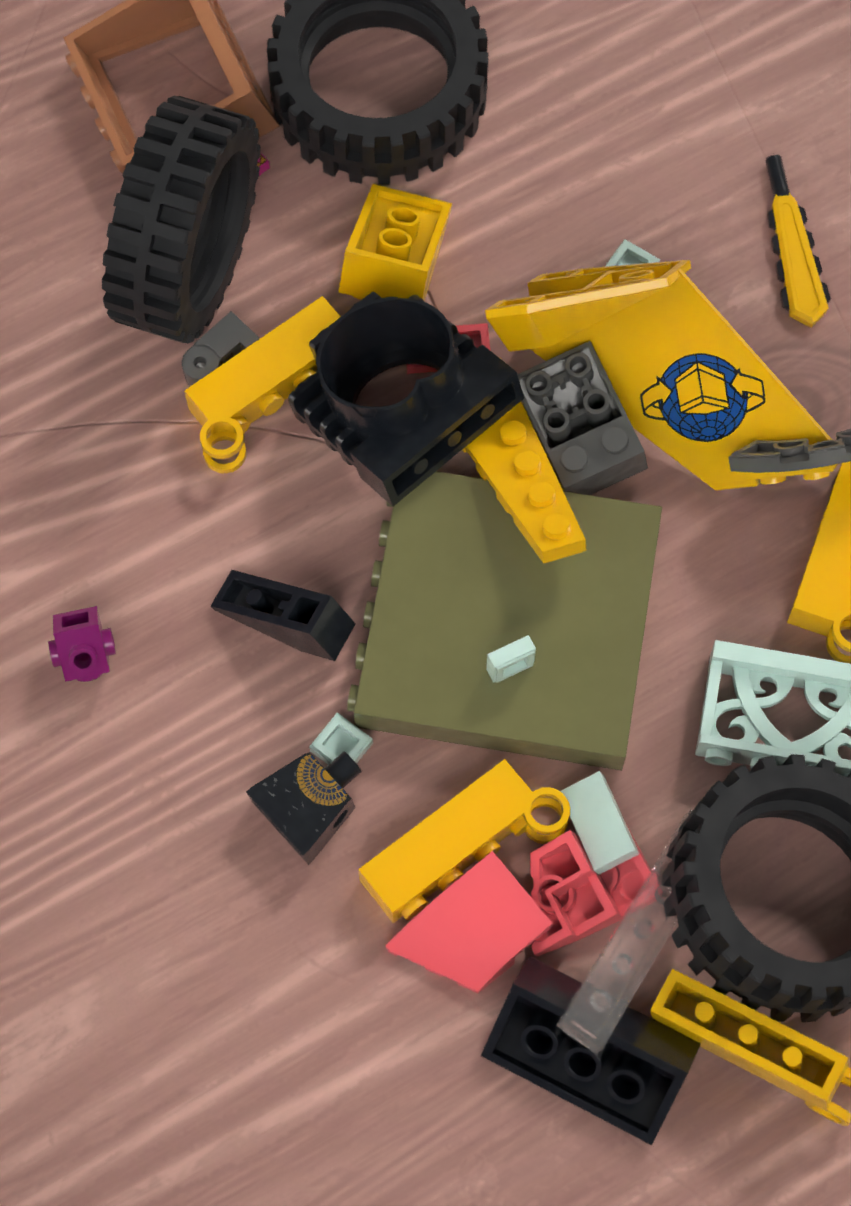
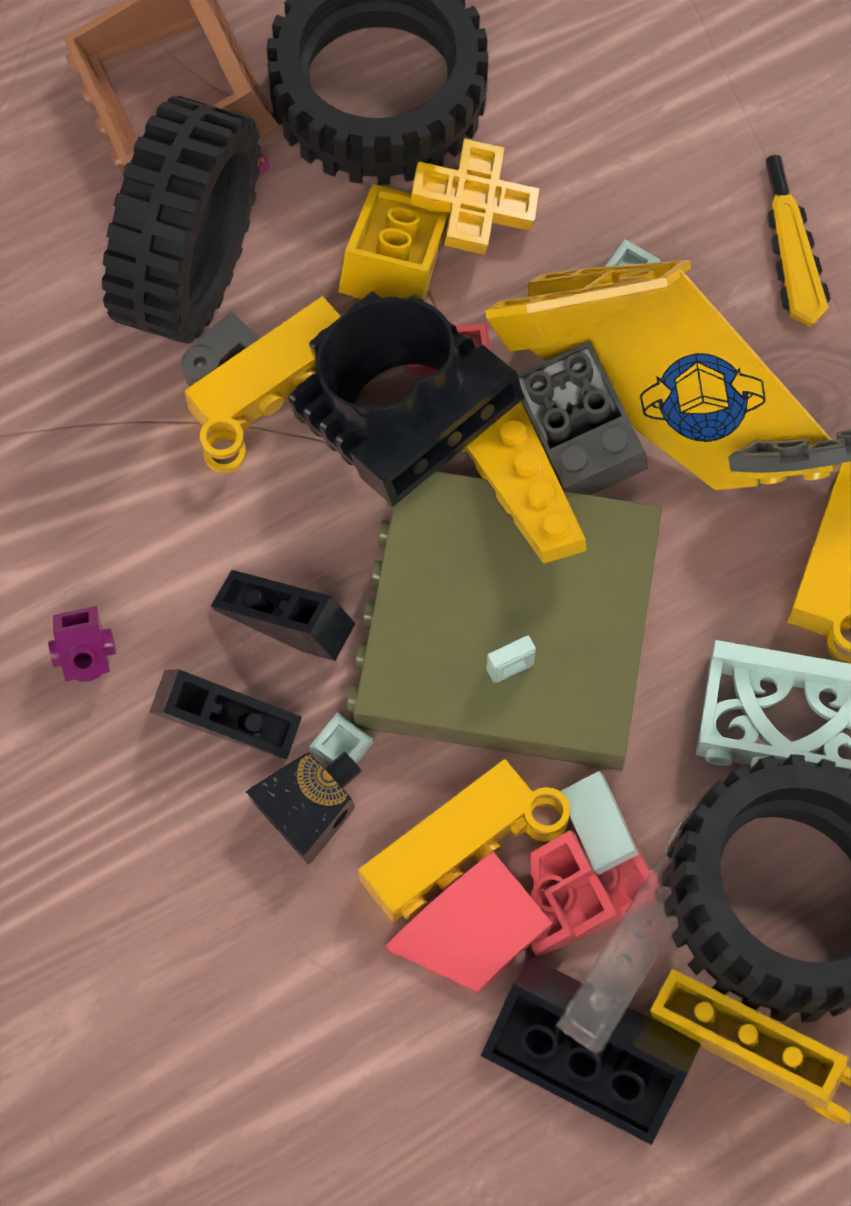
(225, 713): none -> black slope
(474, 196): none -> yellow plate

